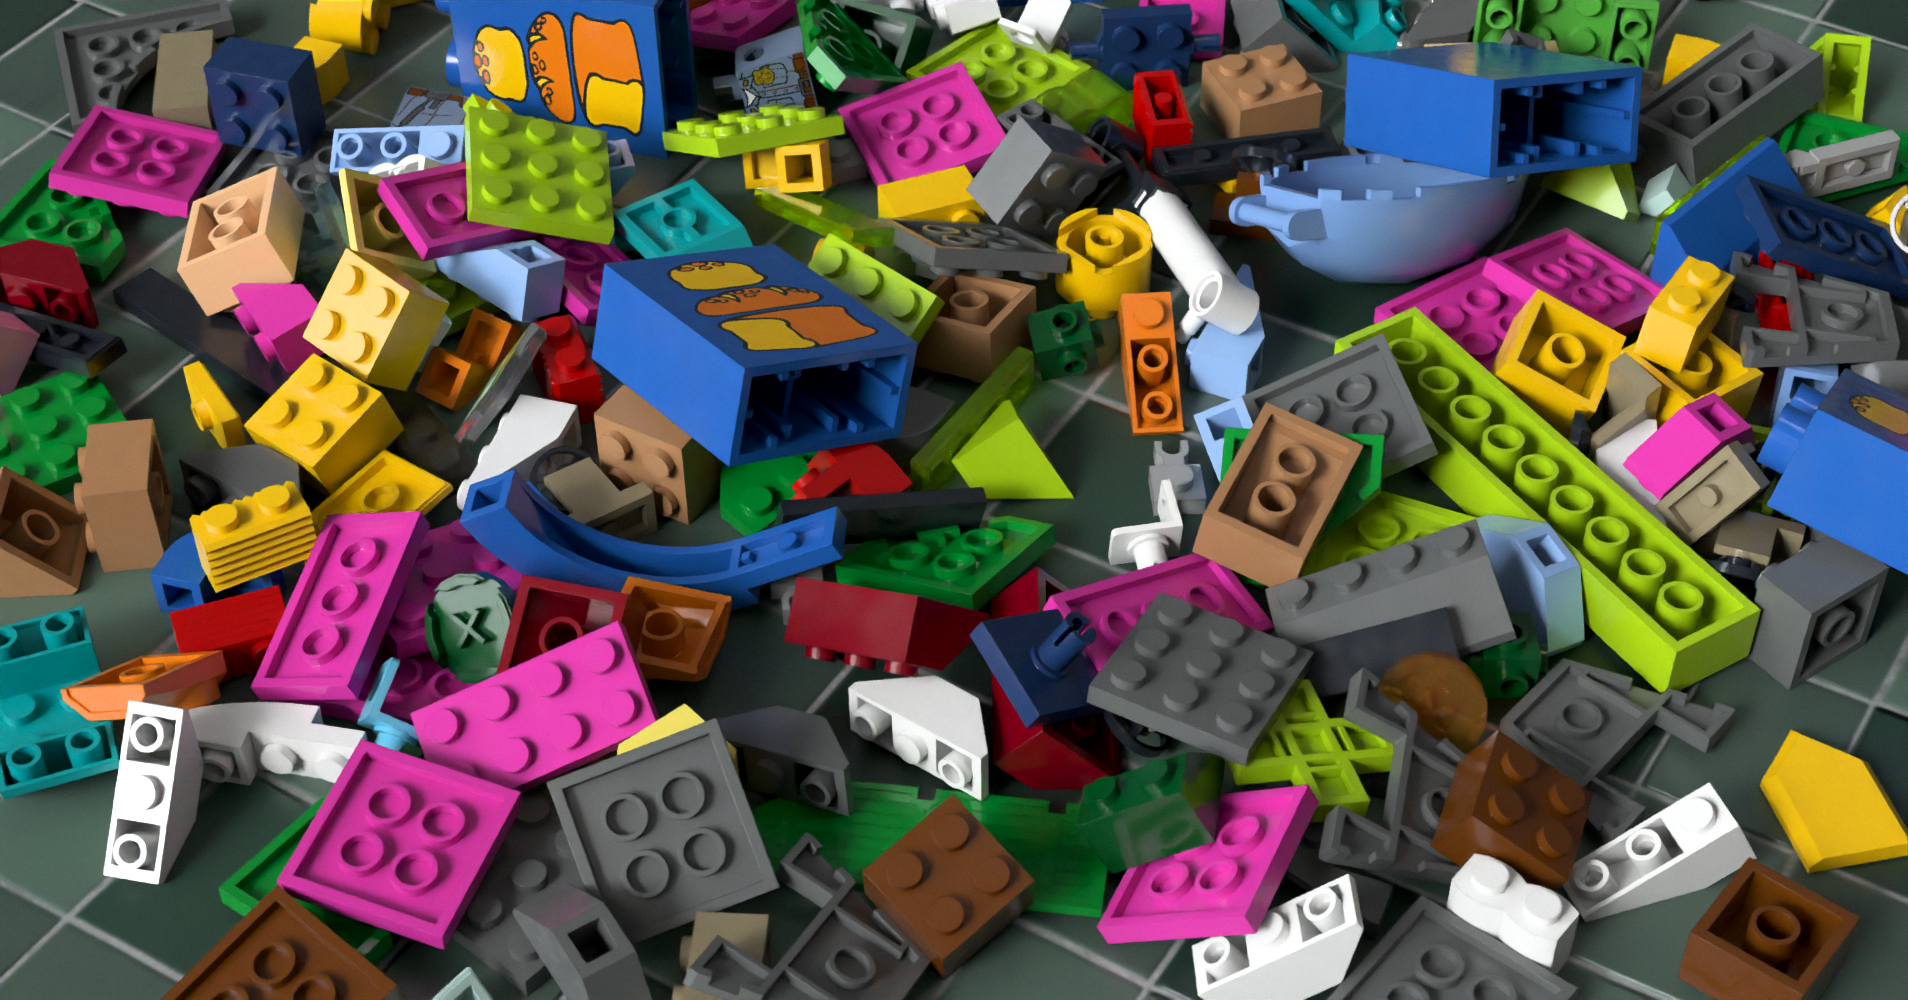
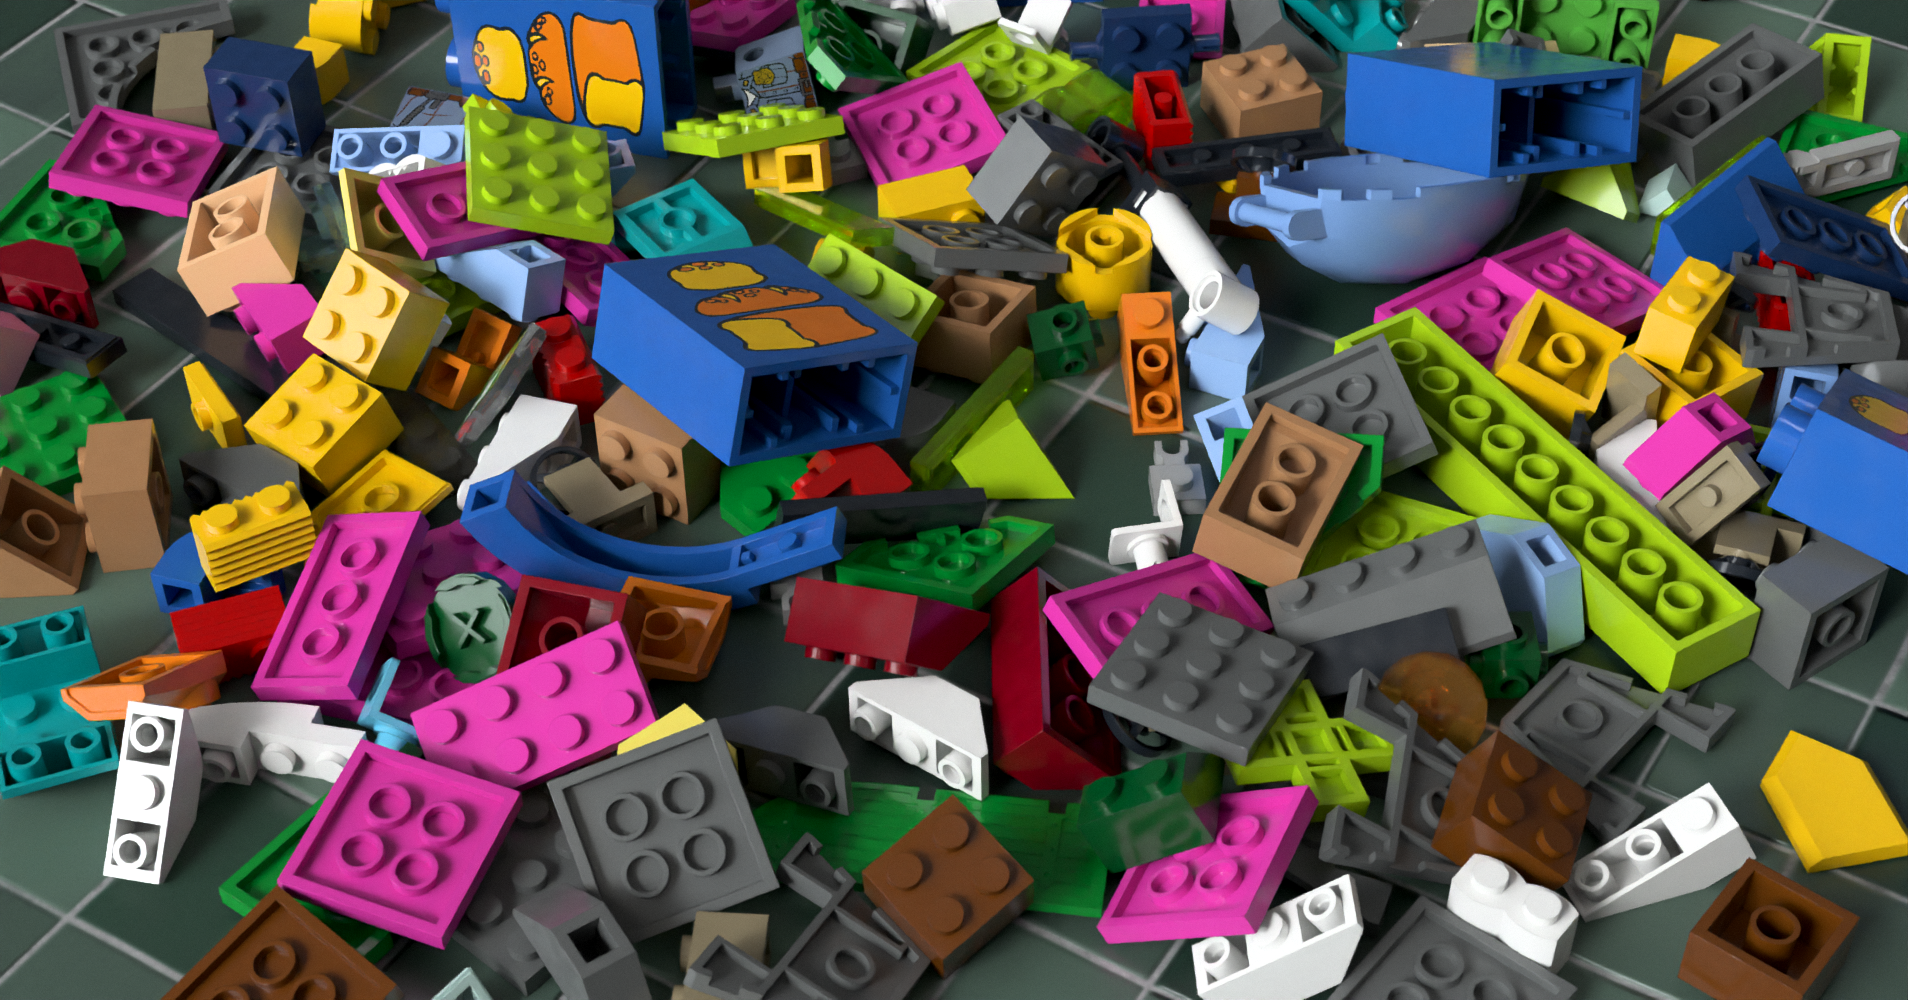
(1041, 663): dark blue tile -> none

